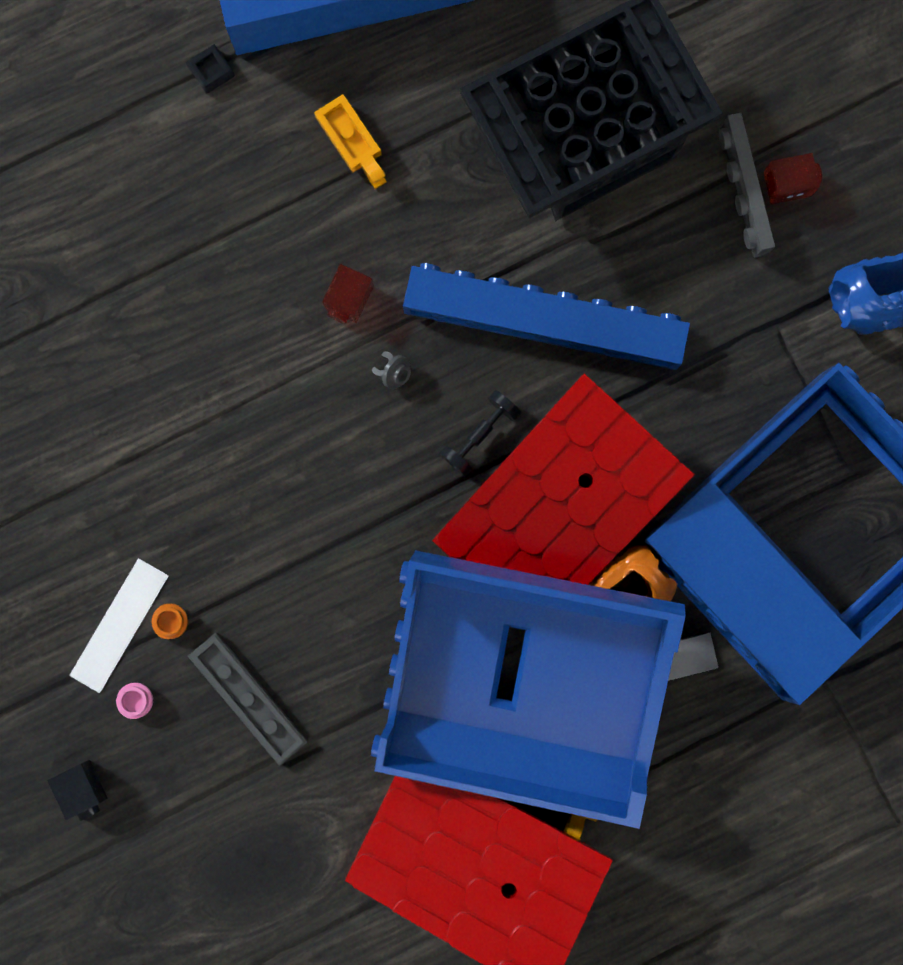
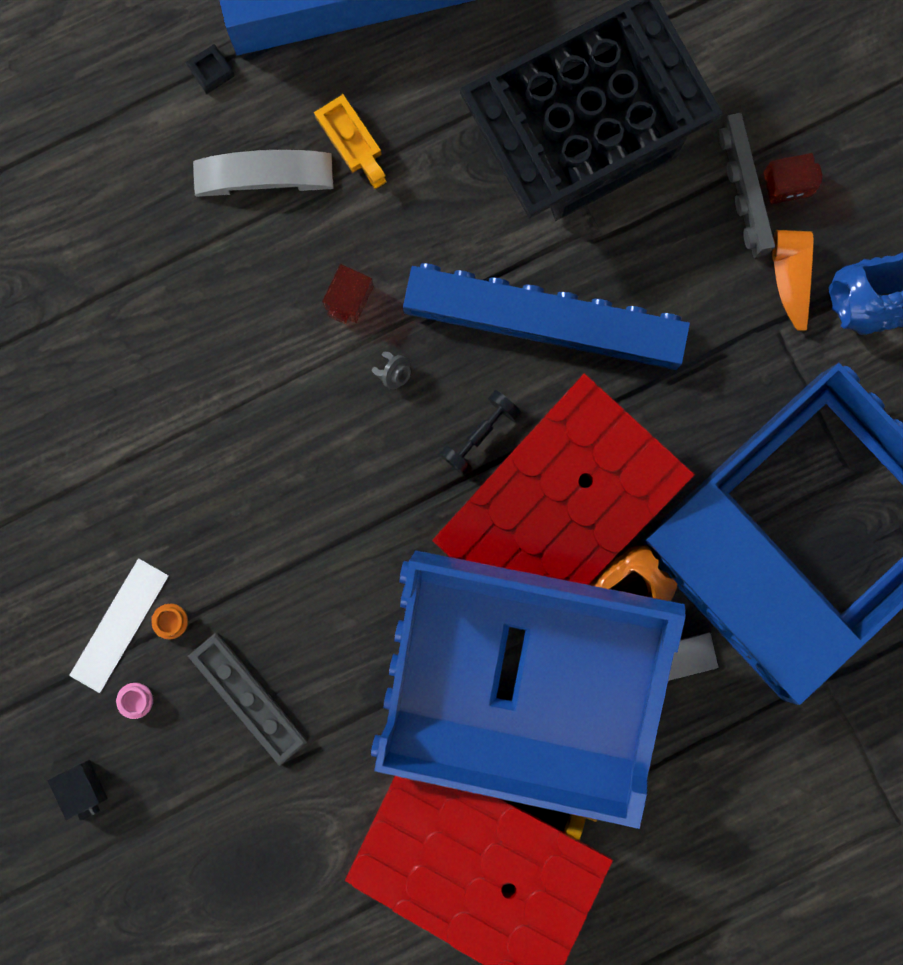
(262, 170): none -> light grey slope
(793, 273): none -> orange piece

